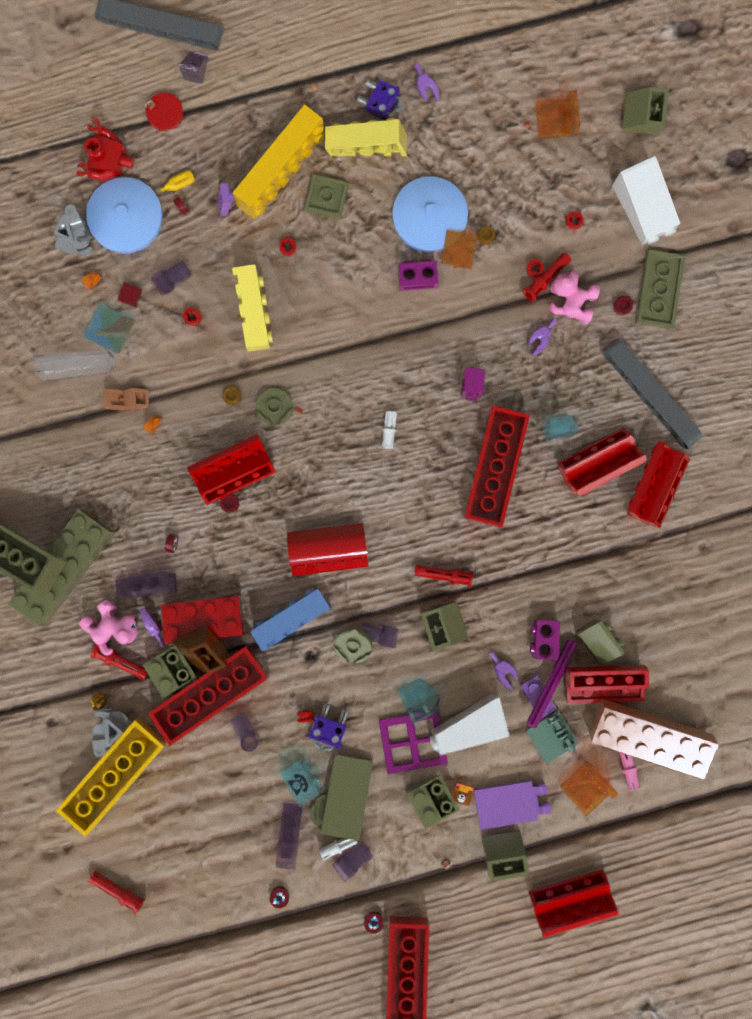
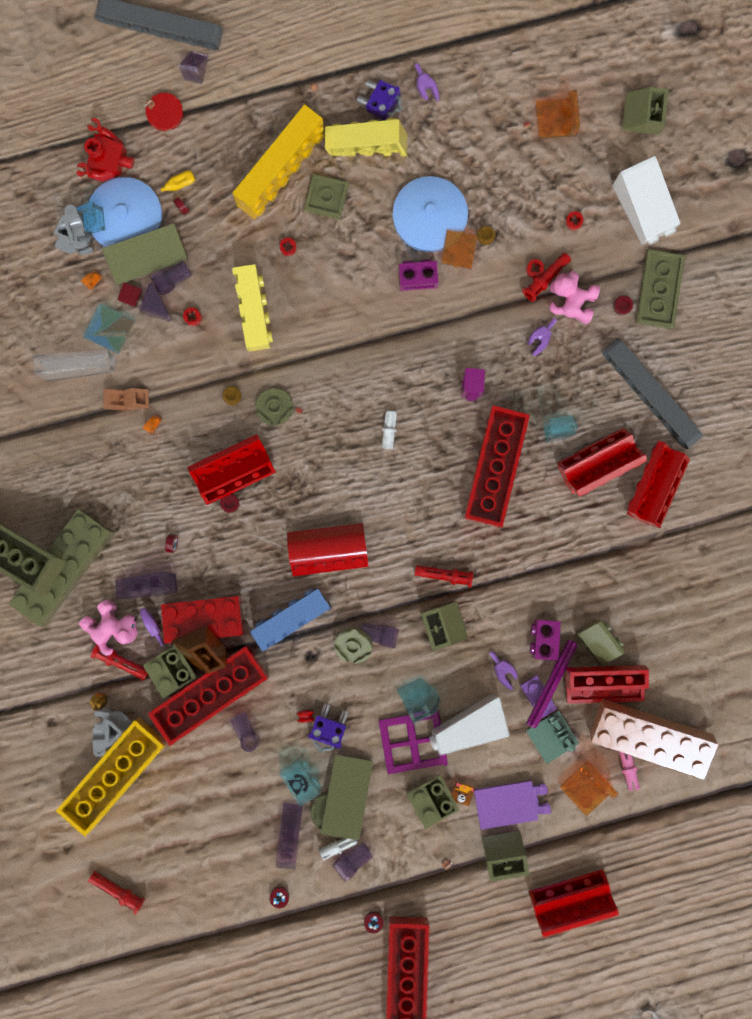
(93, 217): none -> clear light blue bracket
(145, 254): none -> olive tile
(153, 304): none -> clear purple slope
(225, 198): medium lavender plate -> none

